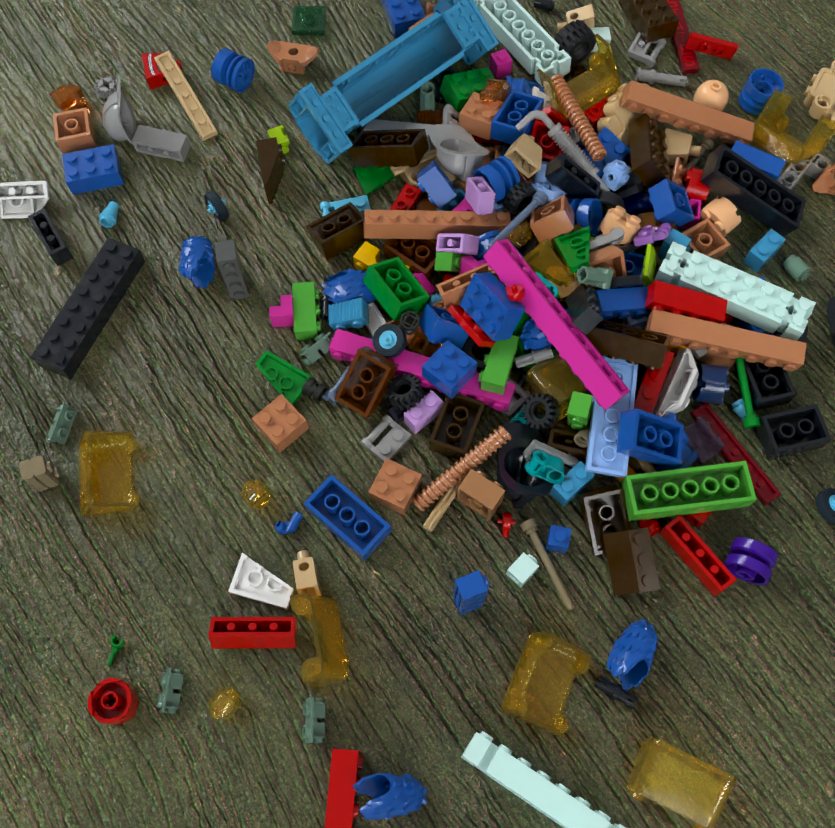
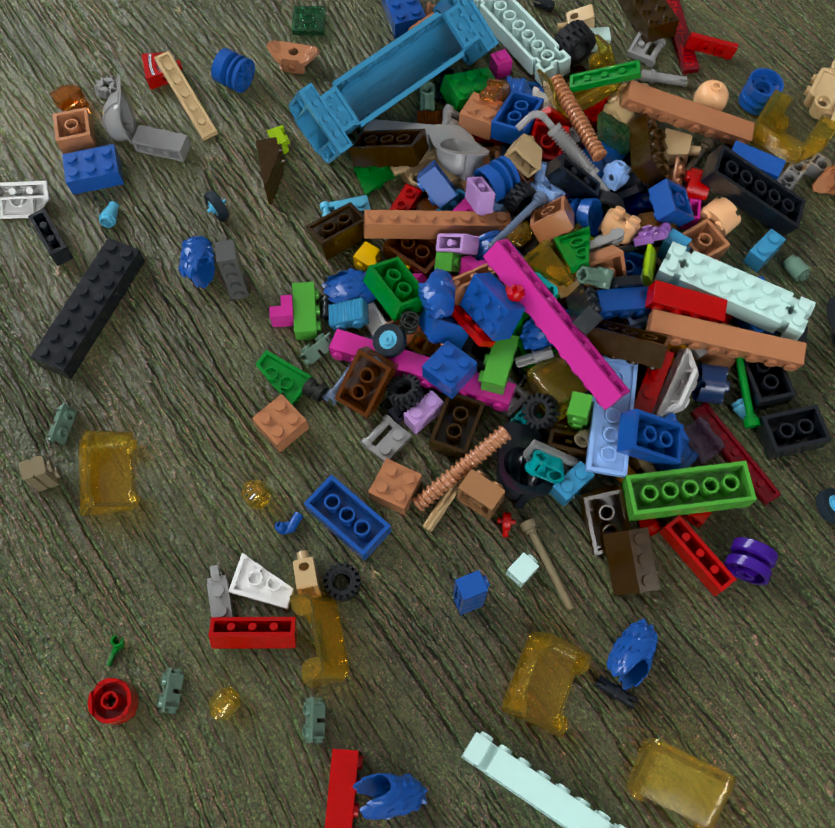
(218, 594): none -> light grey hinge
(351, 590): none -> black tyre
(438, 294): none -> blue head
(558, 539): blue brick -> none
(605, 76): none -> green plate
(613, 132): none -> clear green plate

